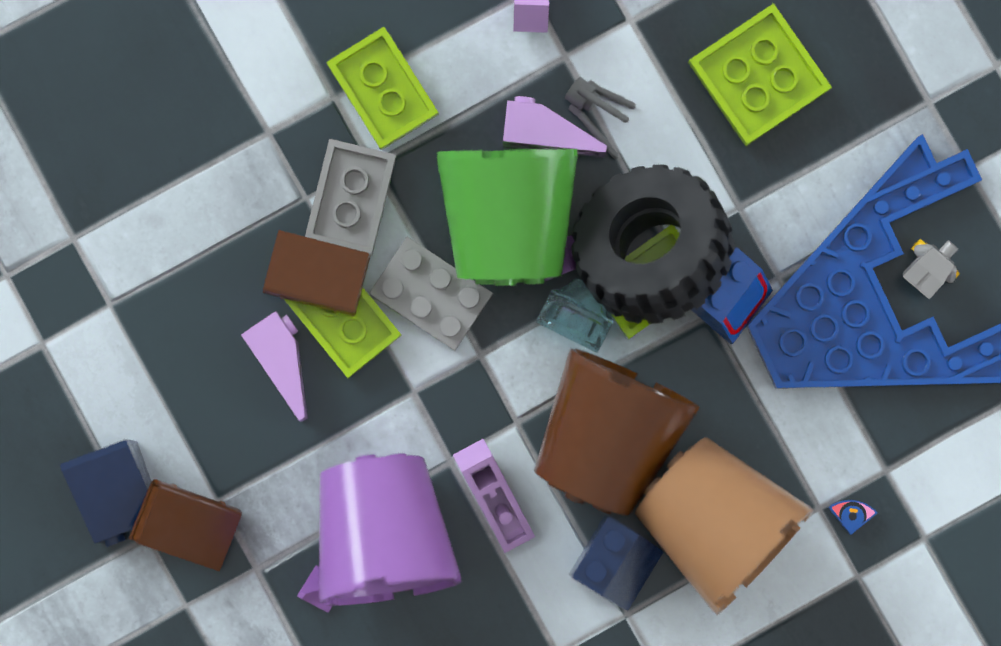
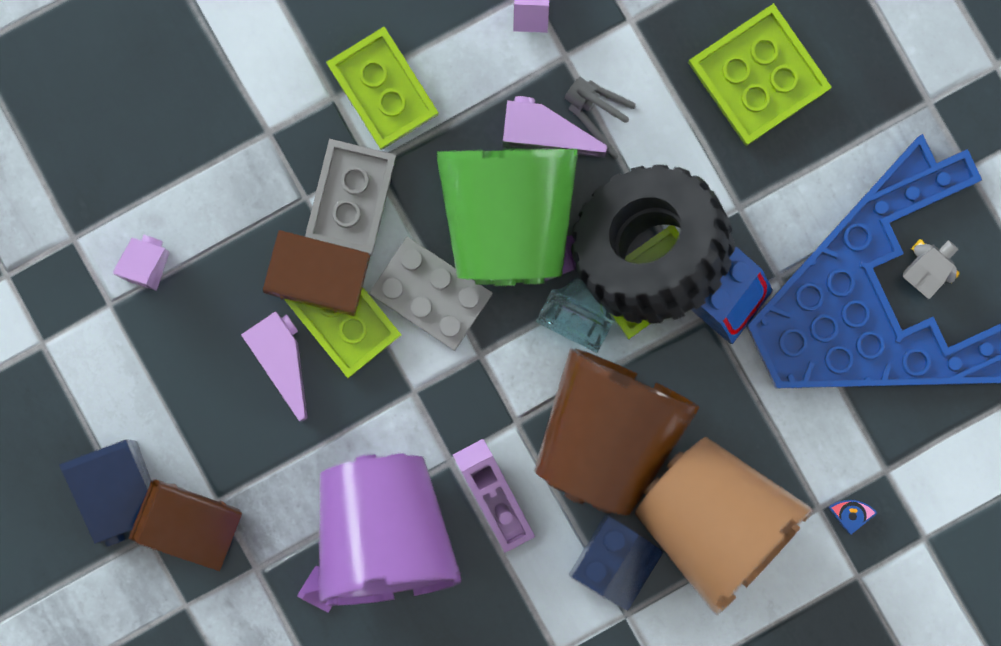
(142, 262): none -> lavender slope

